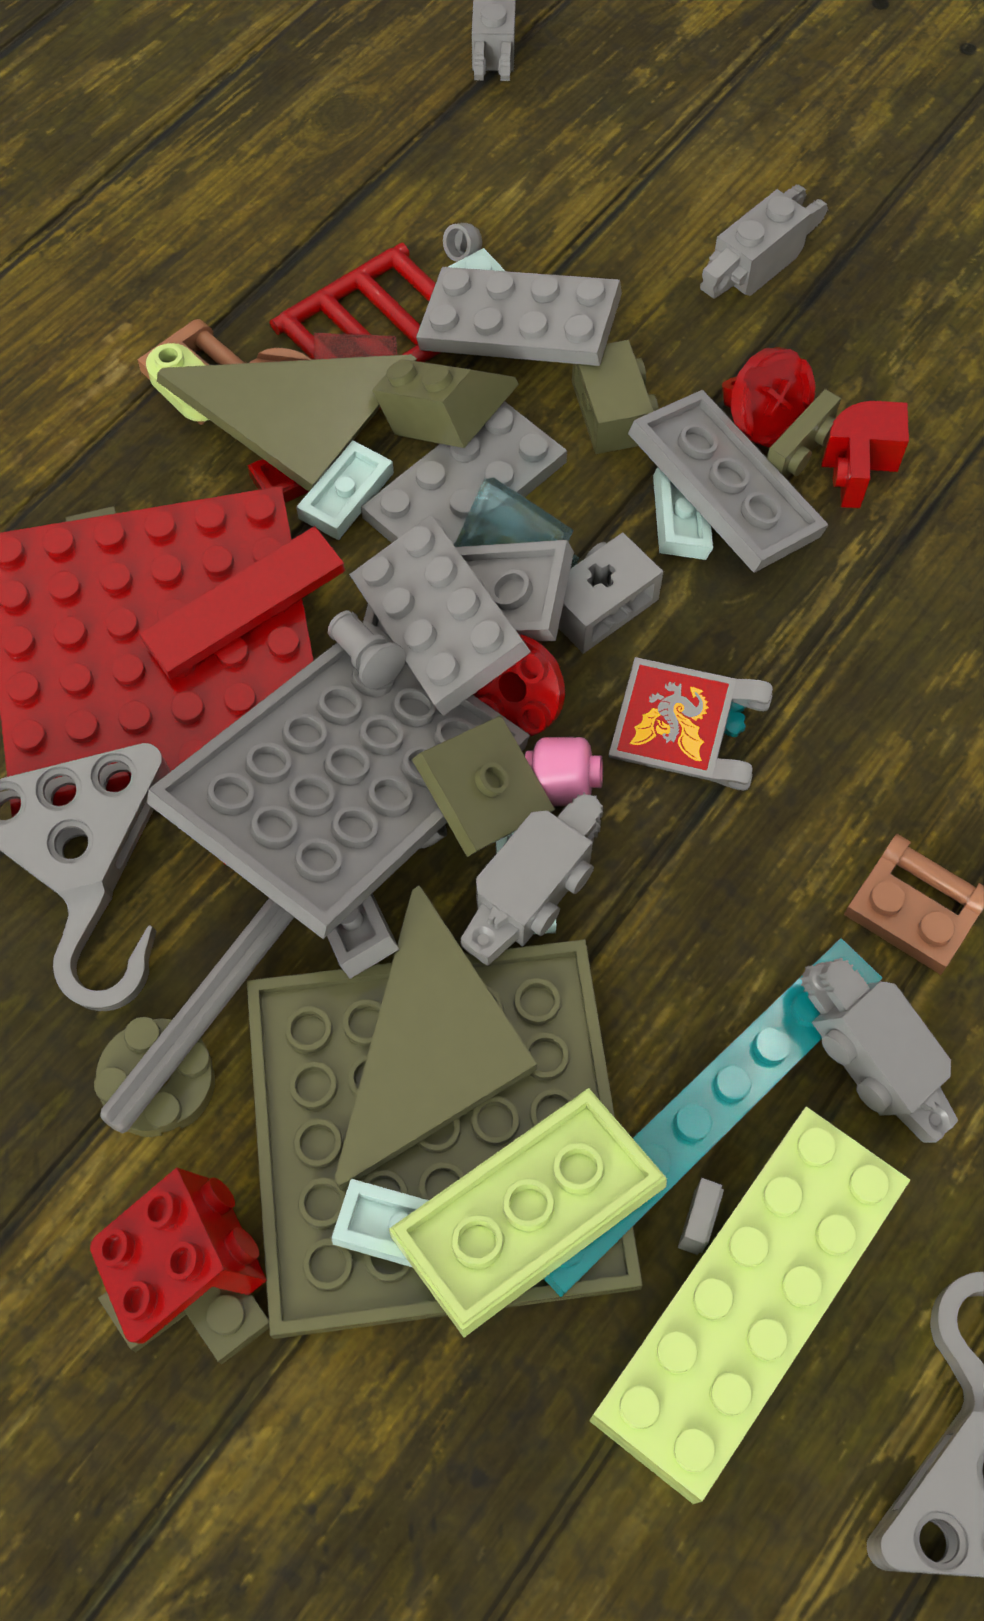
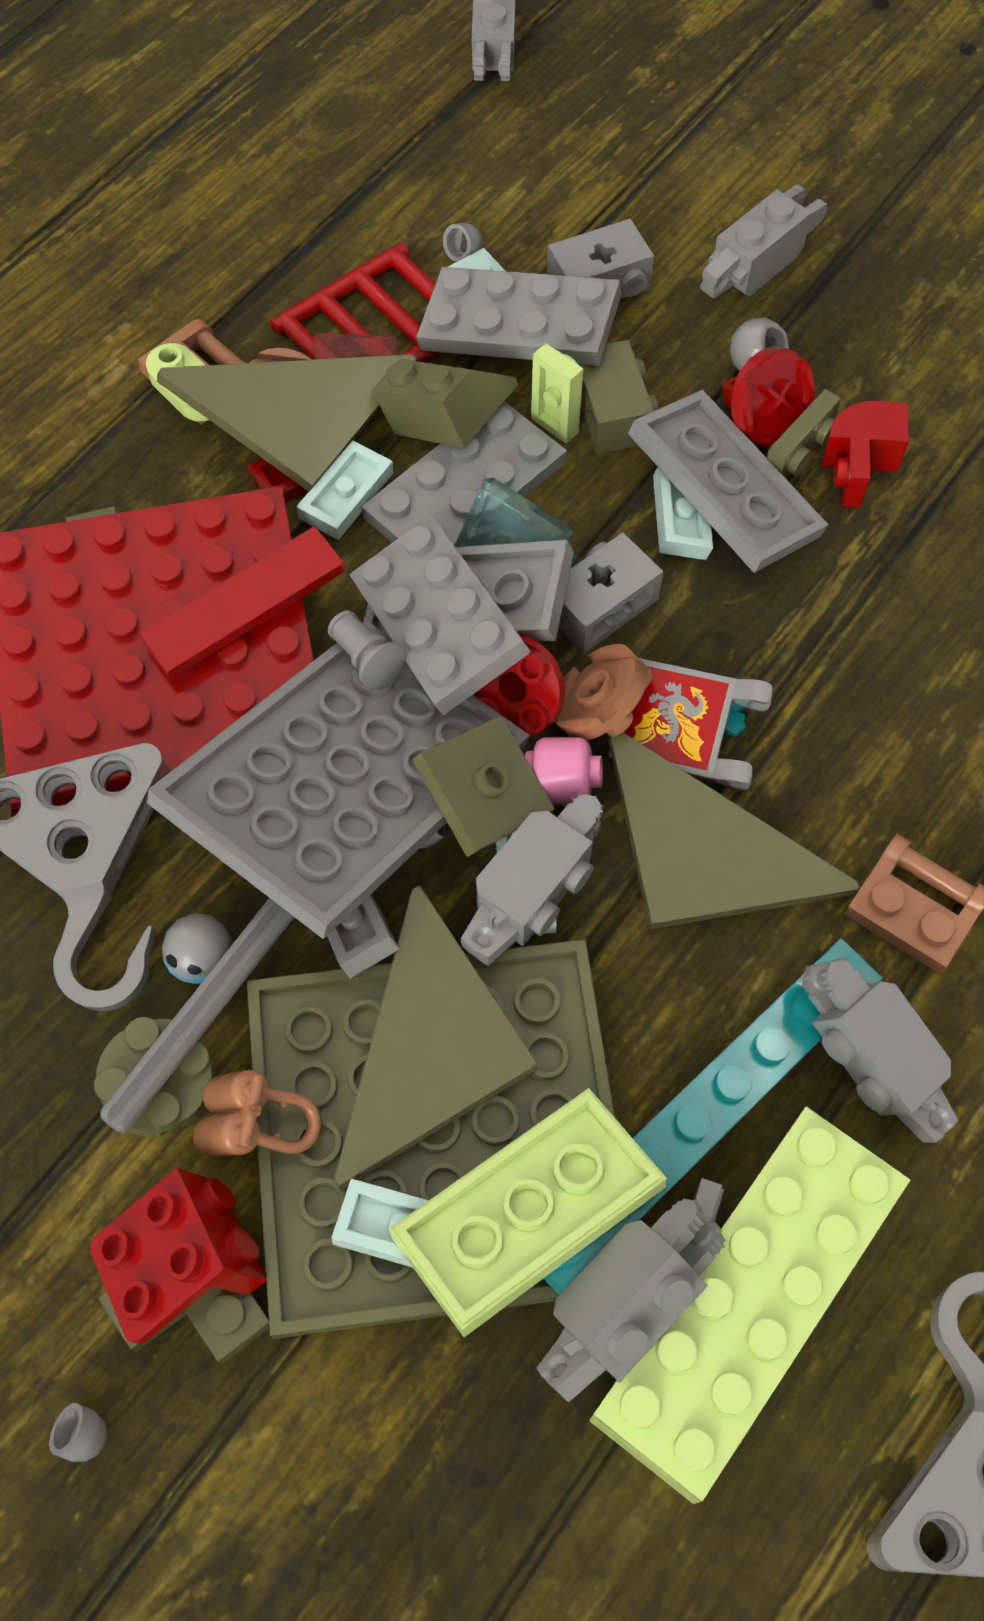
(78, 1434): none -> light grey hinge
(195, 946): none -> light grey piece
(235, 1104): none -> nougat piece
(556, 392): none -> yellowish green plate
(603, 693): none -> nougat plate
(605, 253): none -> light grey brick
(629, 1297): none -> light grey hinge
(706, 854): none -> olive tile
(753, 337): none -> light grey piece

